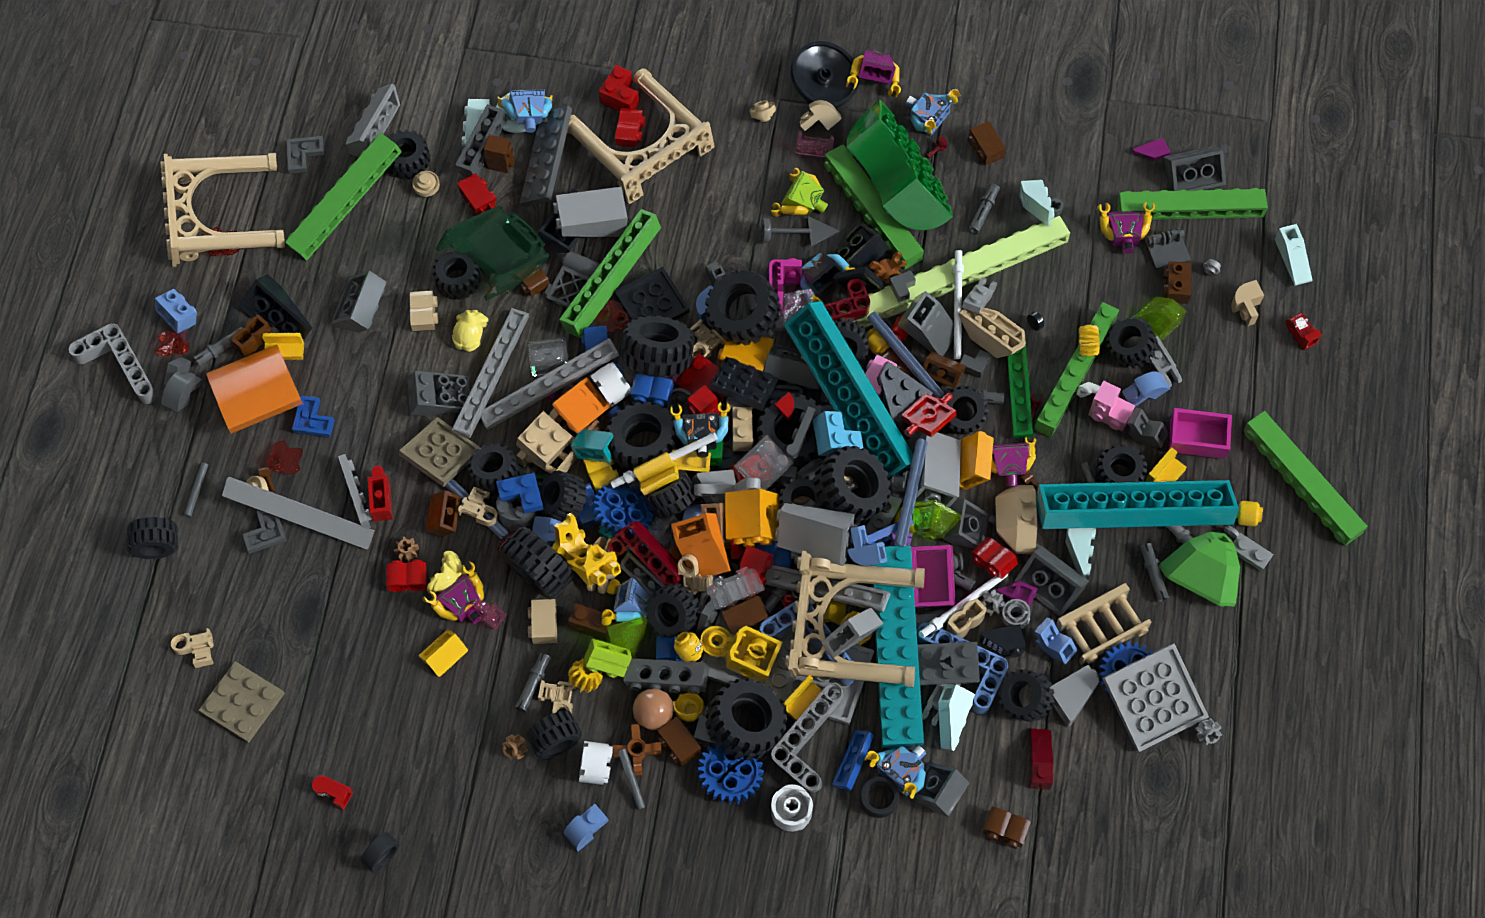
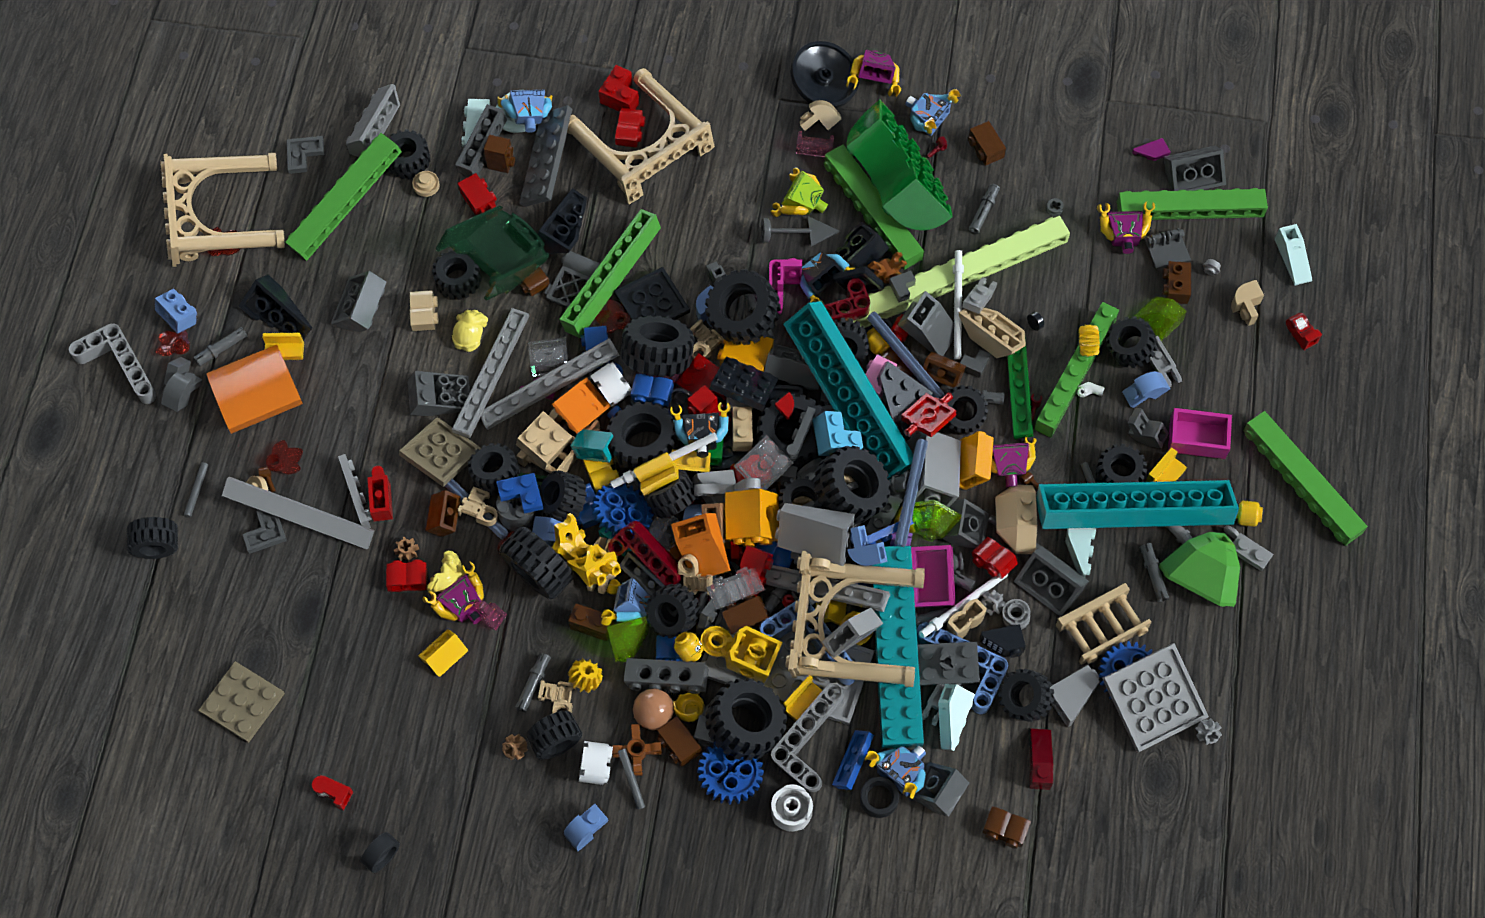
(196, 645): tan piece -> none
(249, 338): reddish brown brick -> none
(308, 421): blue plate -> none
(543, 621): tan brick -> none
(591, 213): light grey slope -> none
(607, 658): lime brick -> none
(763, 110): tan plate -> none
(793, 303): clear brick -> none
(1020, 591): magenta tile -> none
(1036, 200): light aqua slope -> none
(1054, 643): medium blue brick -> none
(1110, 408): bright pink brick -> none

